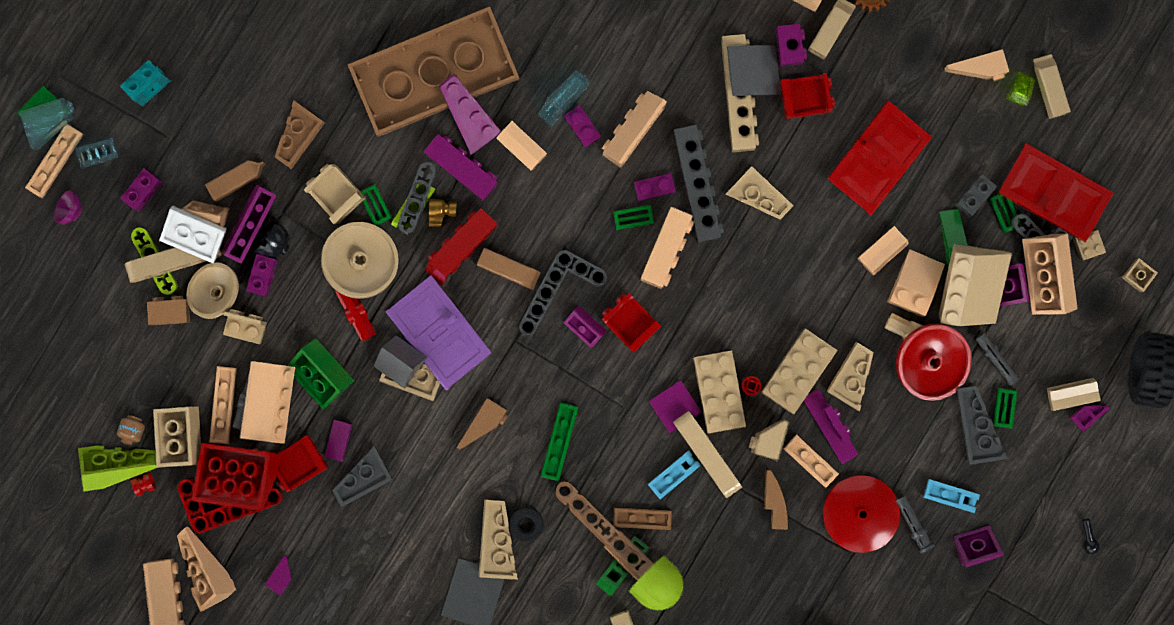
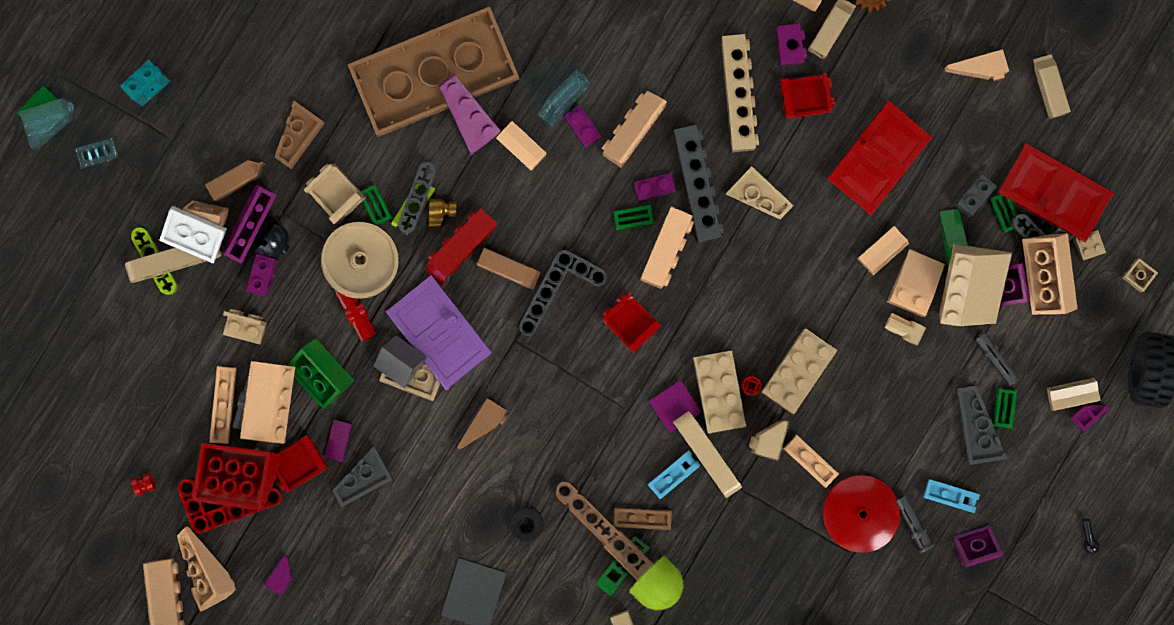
(54, 161): light nougat tile -> none
(67, 208): magenta piece -> none
(108, 466): lime wedge -> none
(130, 430): medium nougat head -> none
(141, 190): magenta brick -> none
(169, 311): medium nougat brick -> none
(177, 436): tan slope -> none
(206, 286): tan dish -> none
(460, 167): magenta brick -> none
(496, 548): tan wing -> none
(559, 441): green tile -> none
(585, 326): magenta slope -> none
(753, 70): dark grey piece -> none
(775, 501): medium nougat slope -> none
(831, 426): magenta bracket -> none
(851, 378): tan wing -> none
(948, 365): red dish -> none
(1021, 89): clear neon green slope -> none

